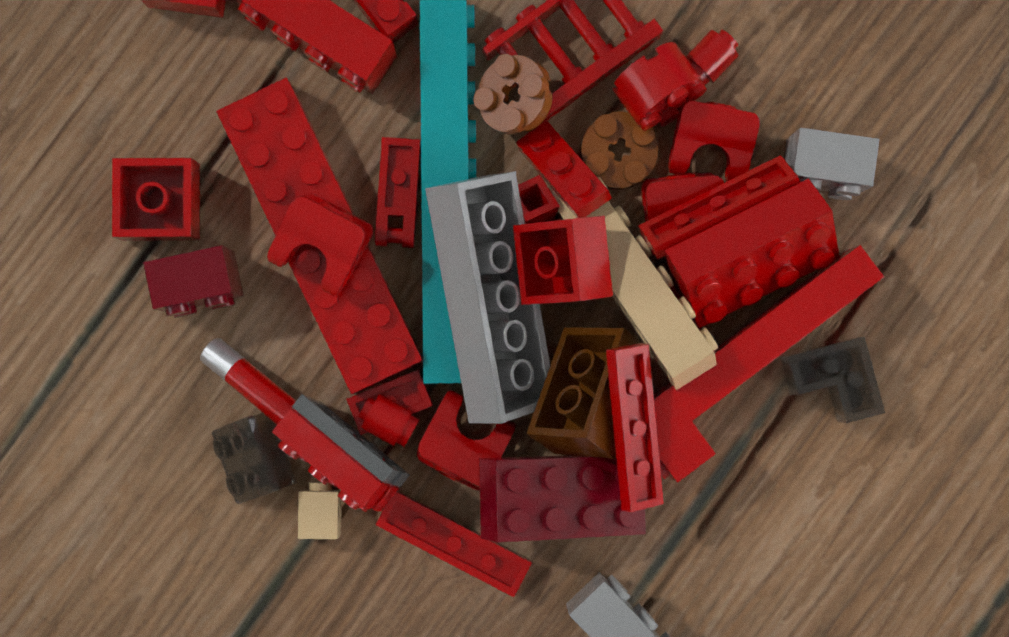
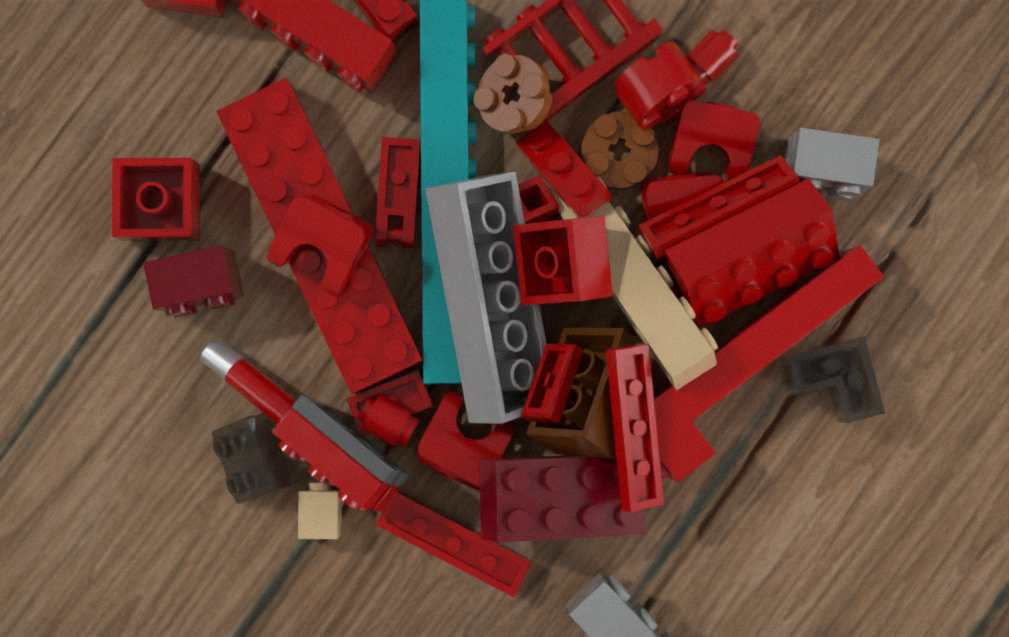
(552, 382): none -> red tile

